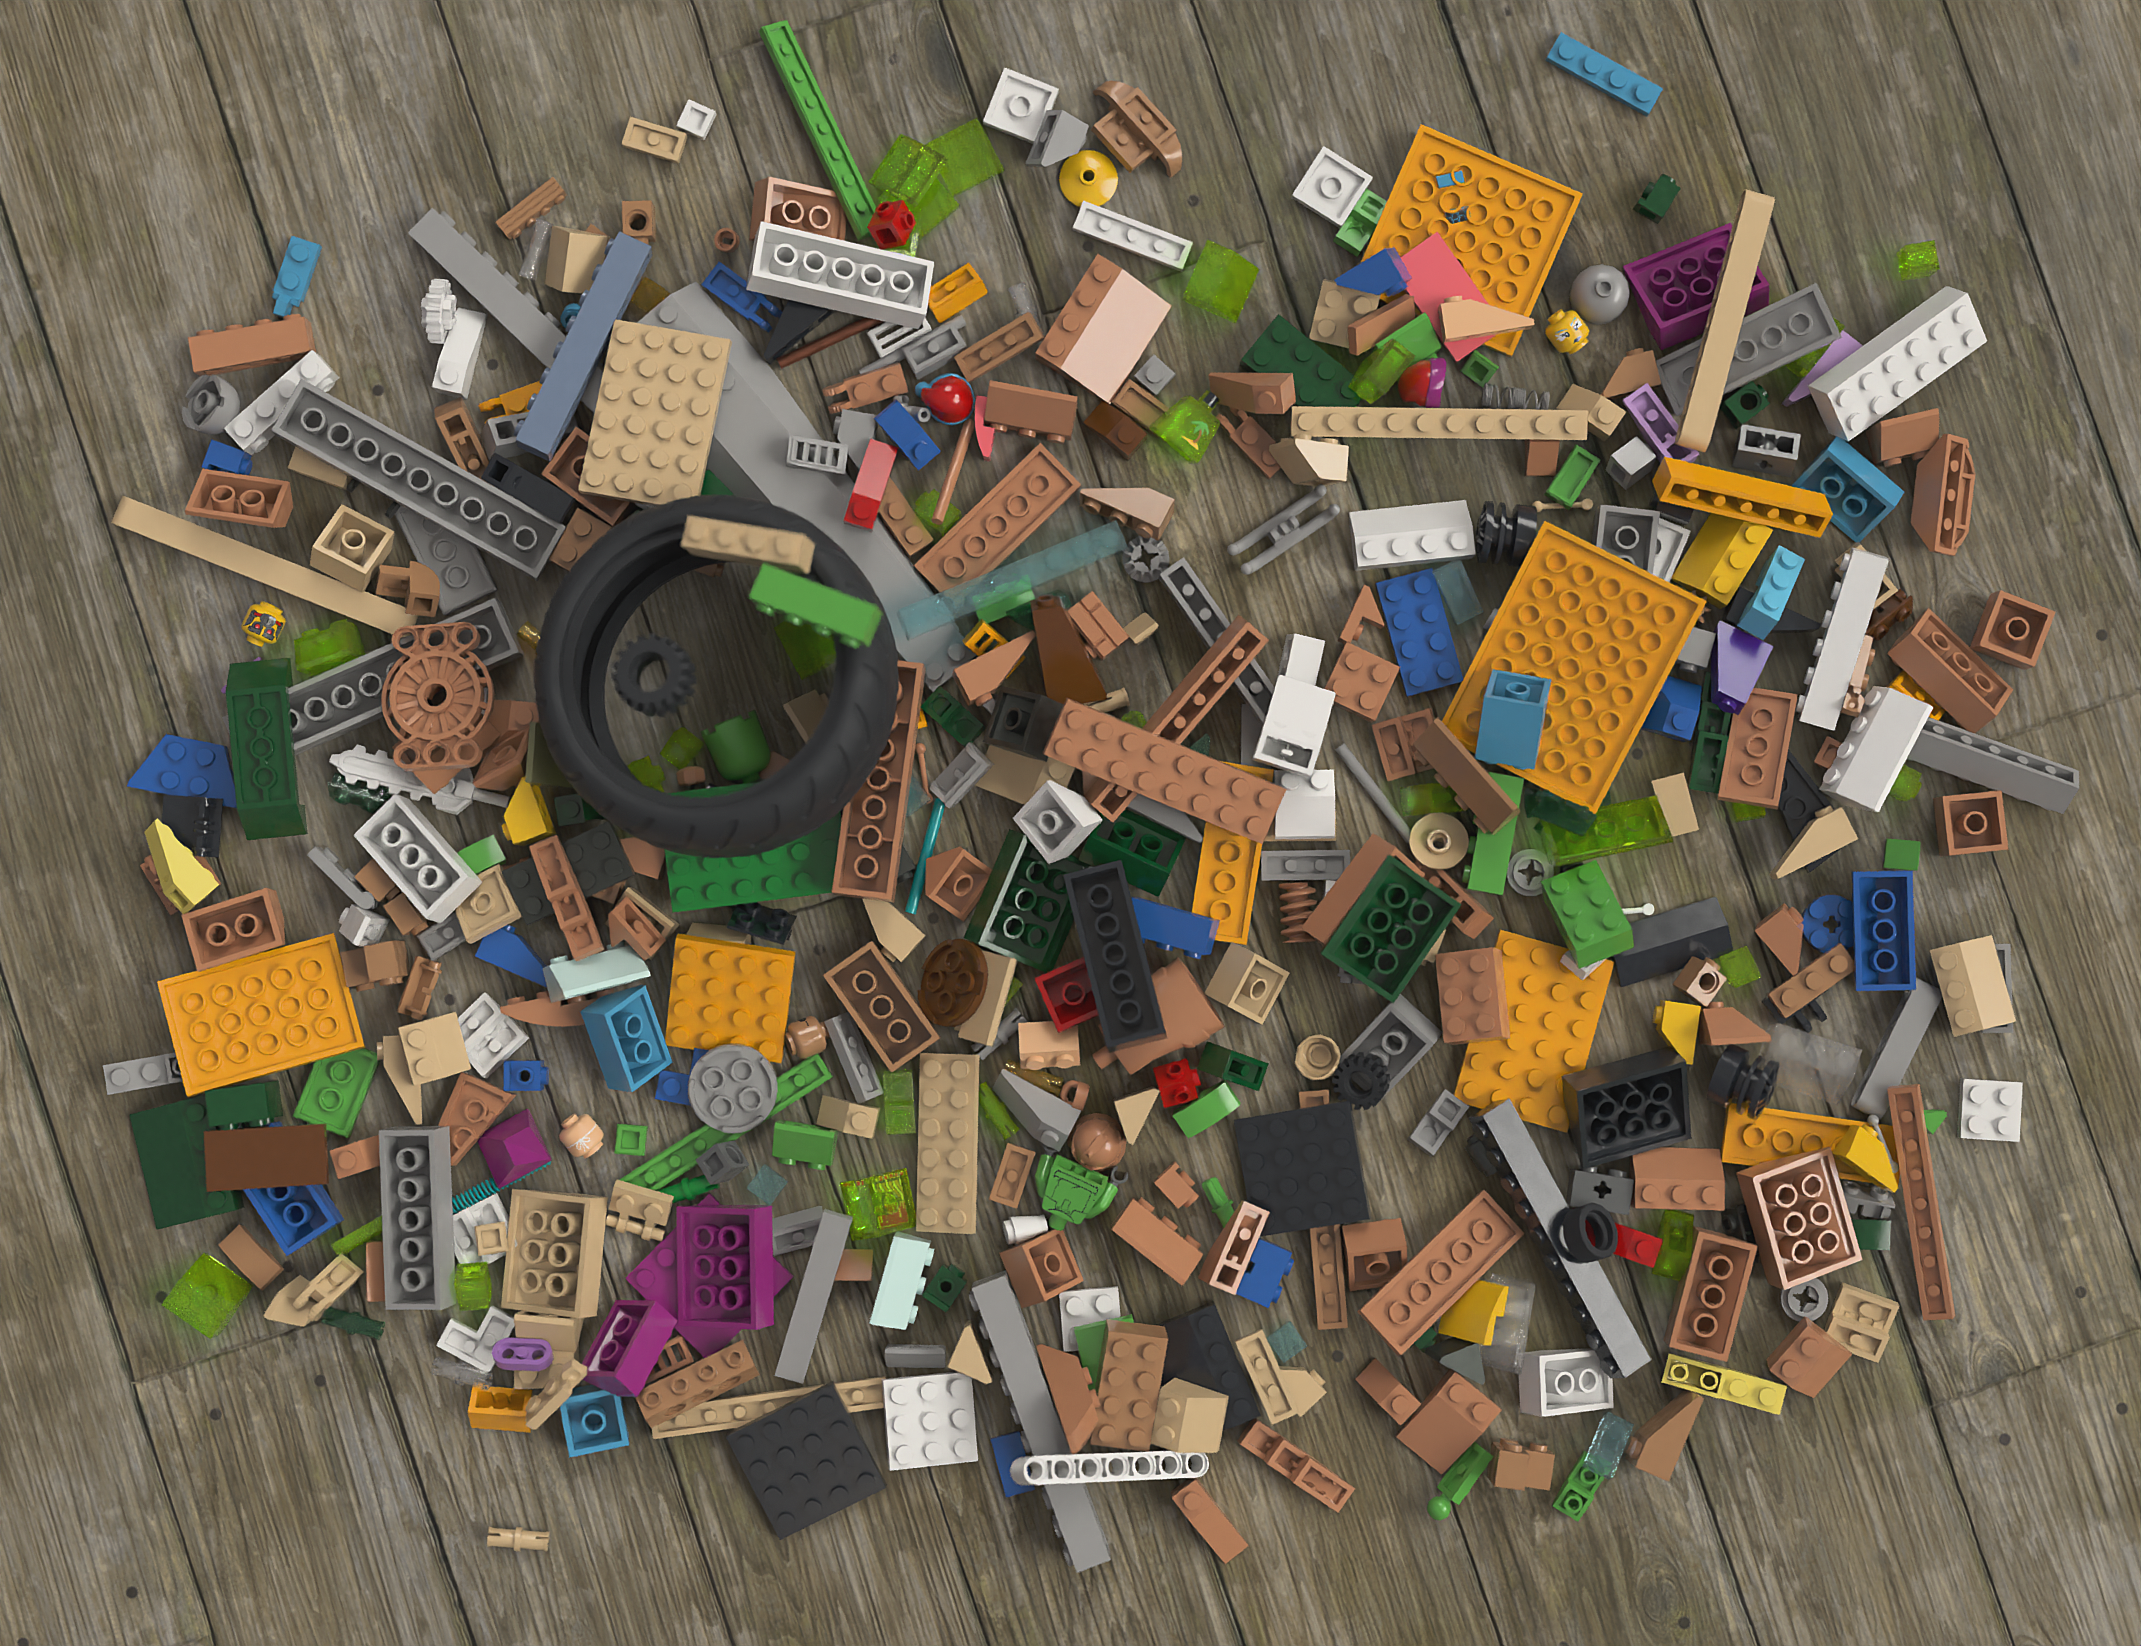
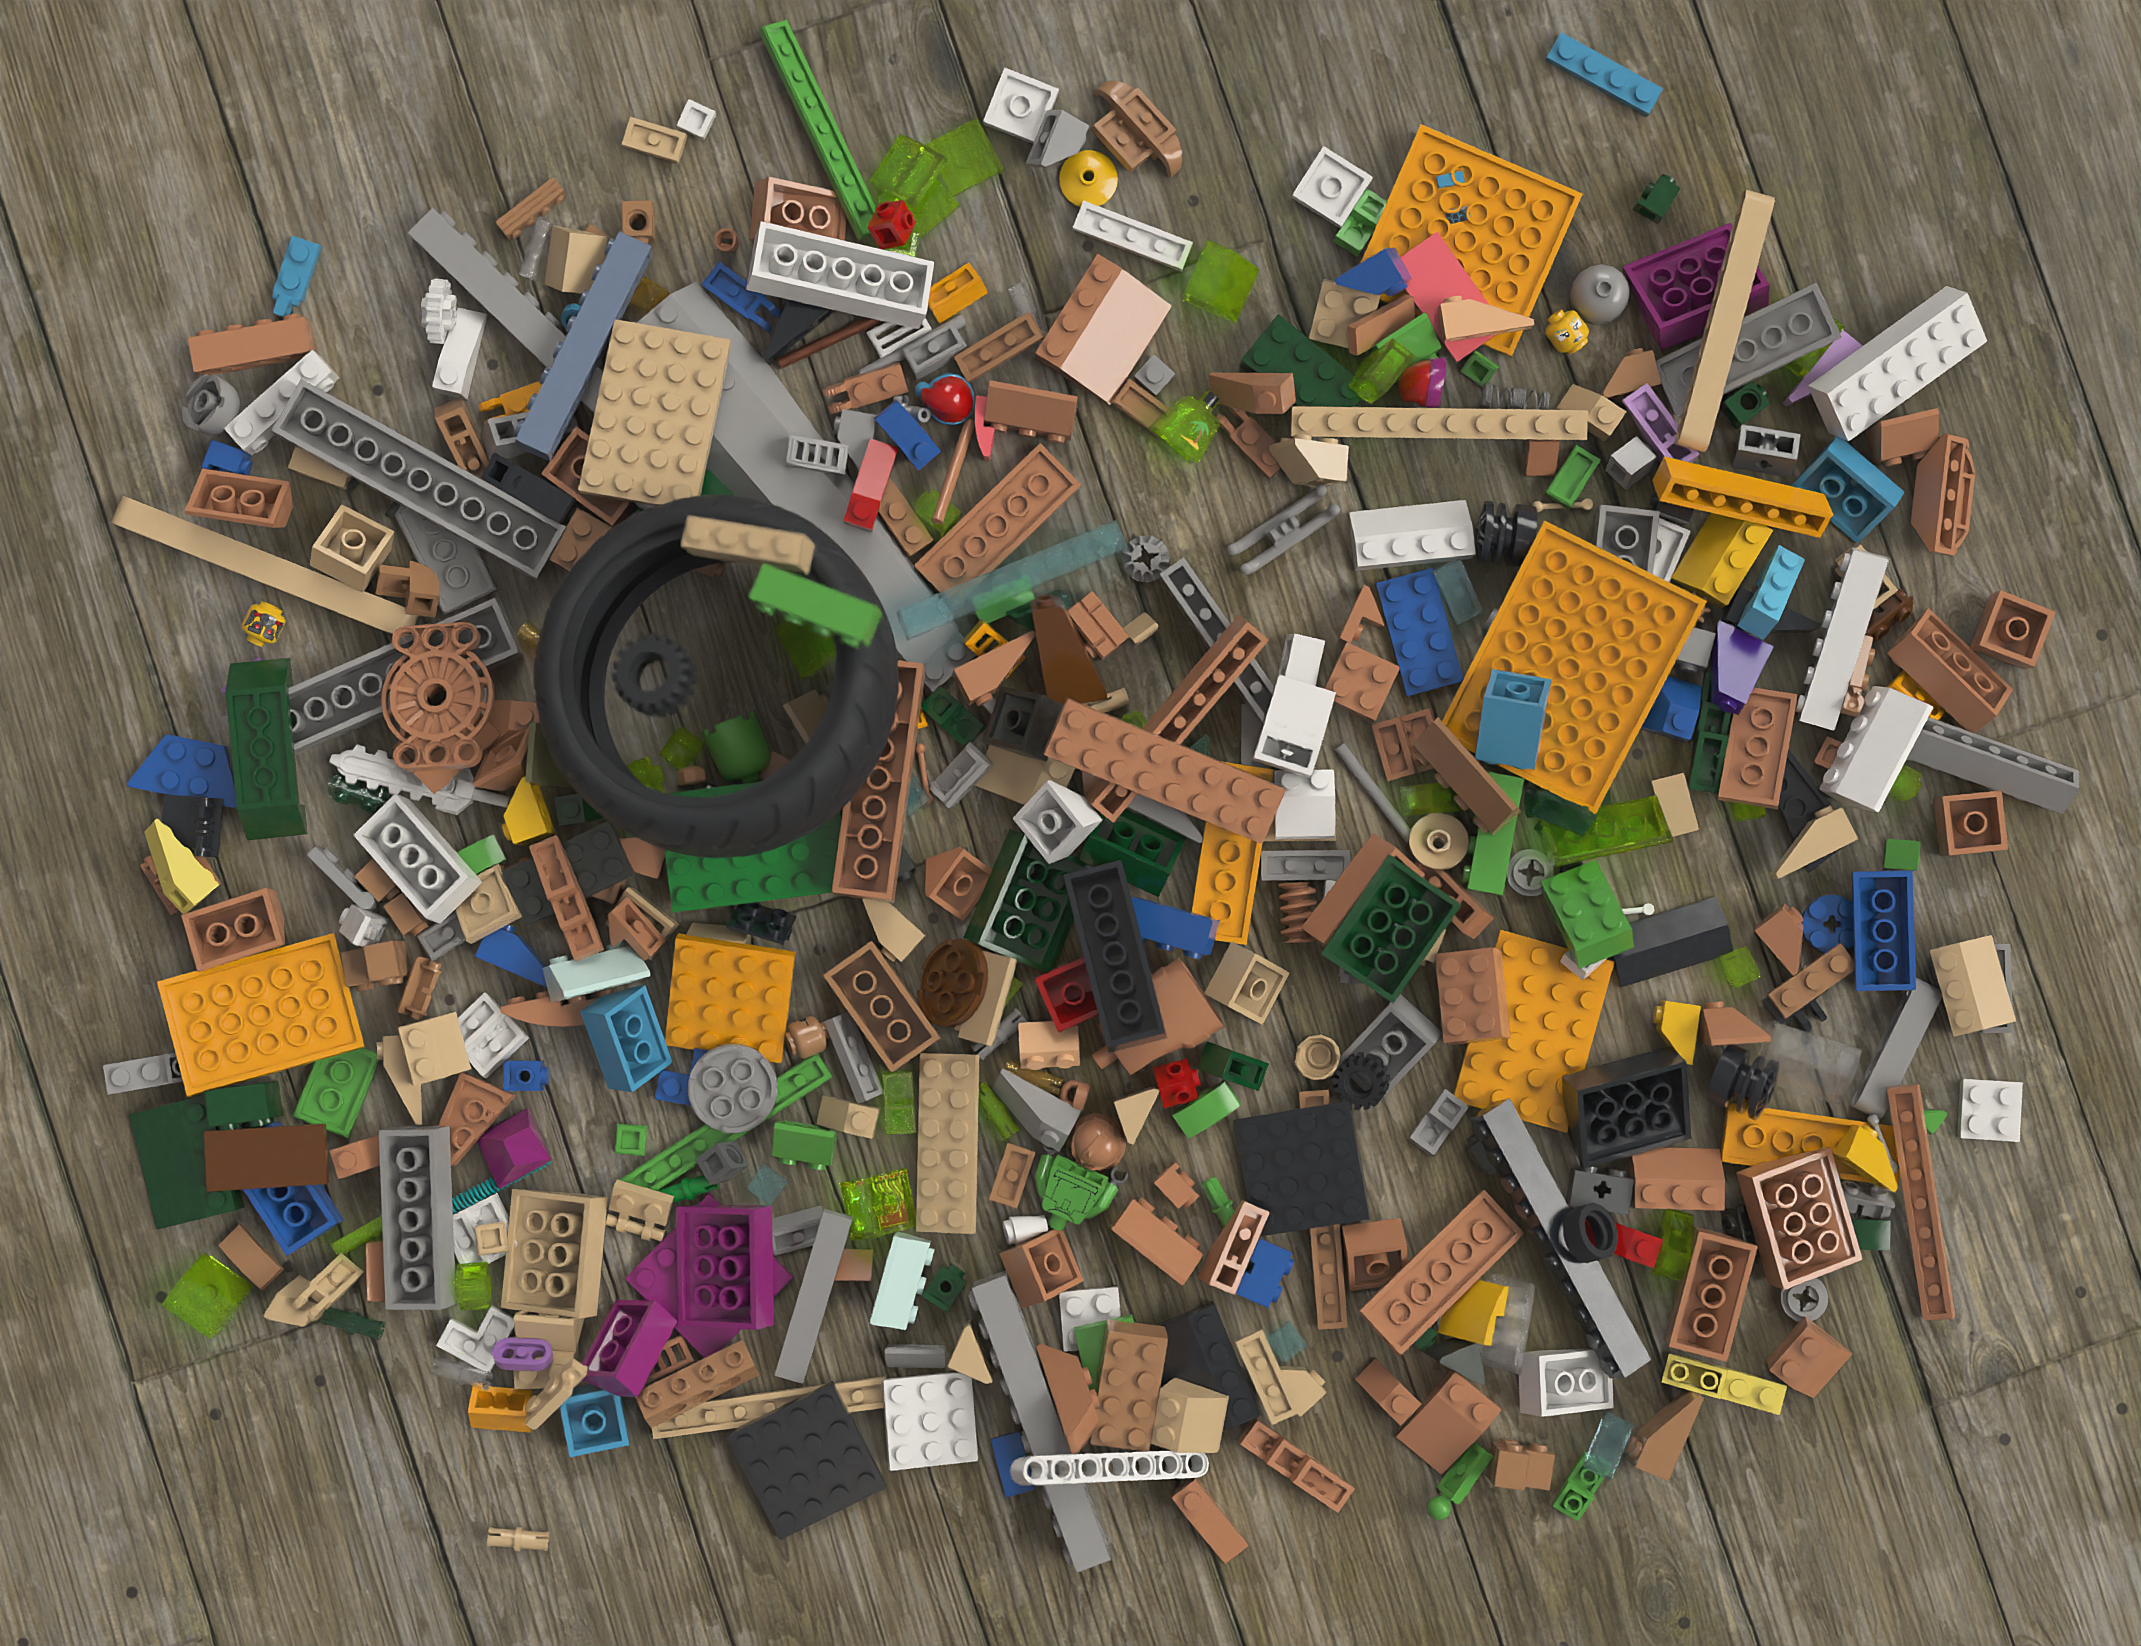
(329, 648): clear neon green slope -> none
(581, 1135): light nougat head -> none
(926, 852): teal bar -> none
(1116, 429): reddish brown slope -> none
(1135, 508): slope -> none
(1689, 979): medium nougat brick -> none
(1861, 1321): tan slope -> none
(1918, 260): clear neon green brick -> none

